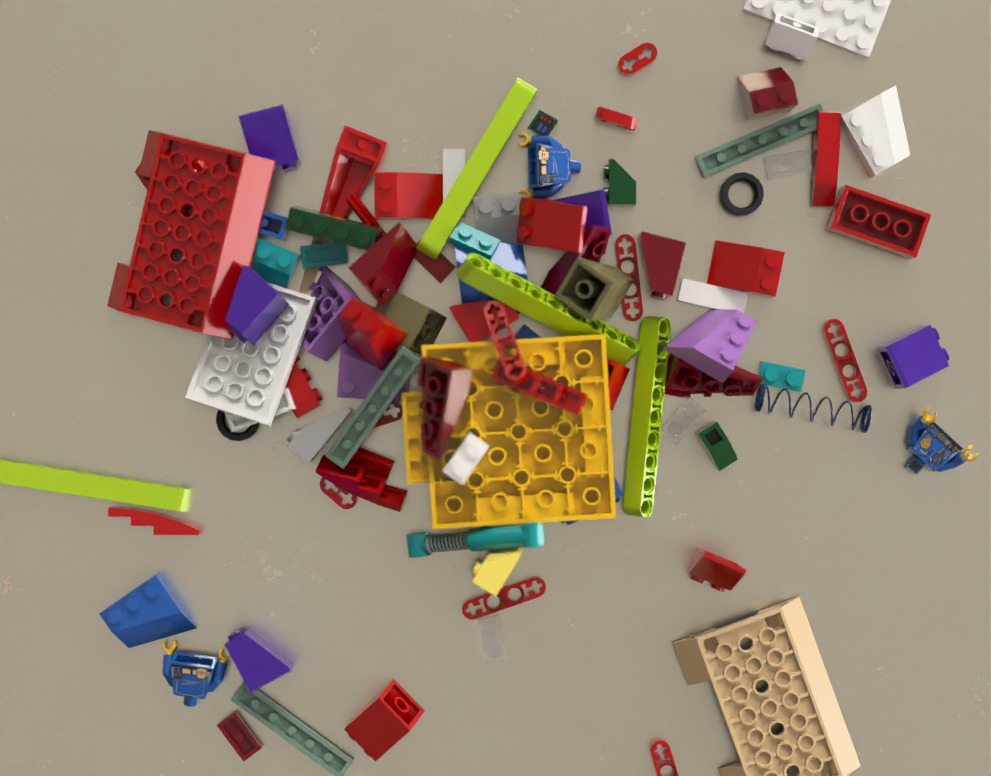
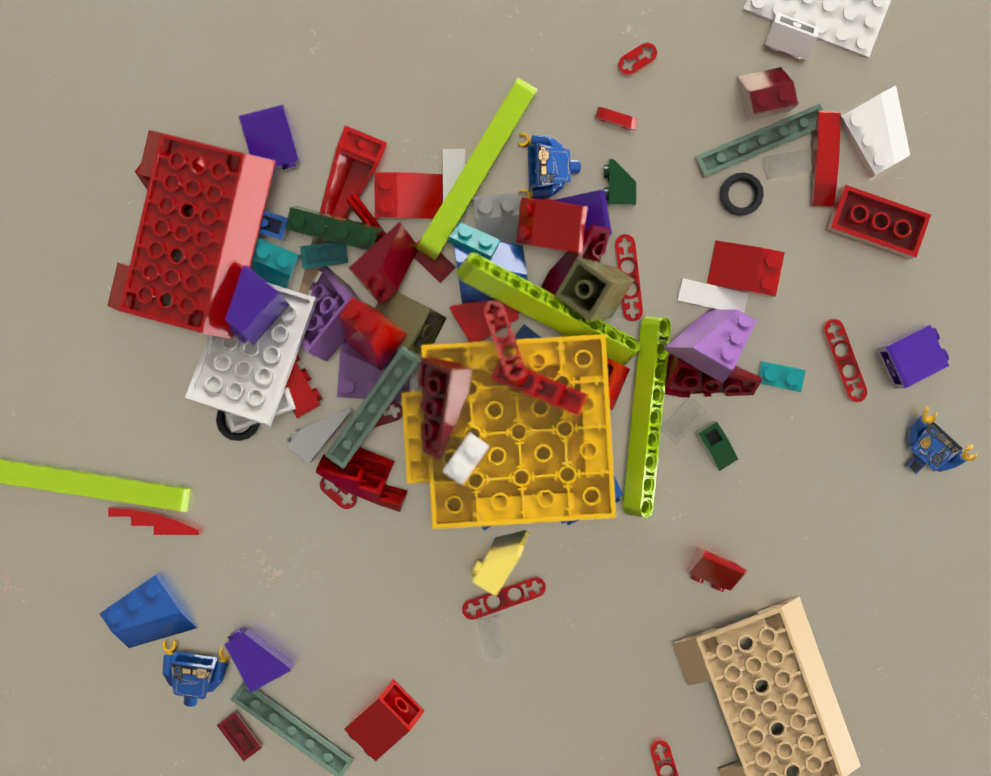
(478, 539): teal piece -> none
(542, 124): slope -> none
(660, 263): dark red slope -> none
(867, 409): dark blue piece -> none

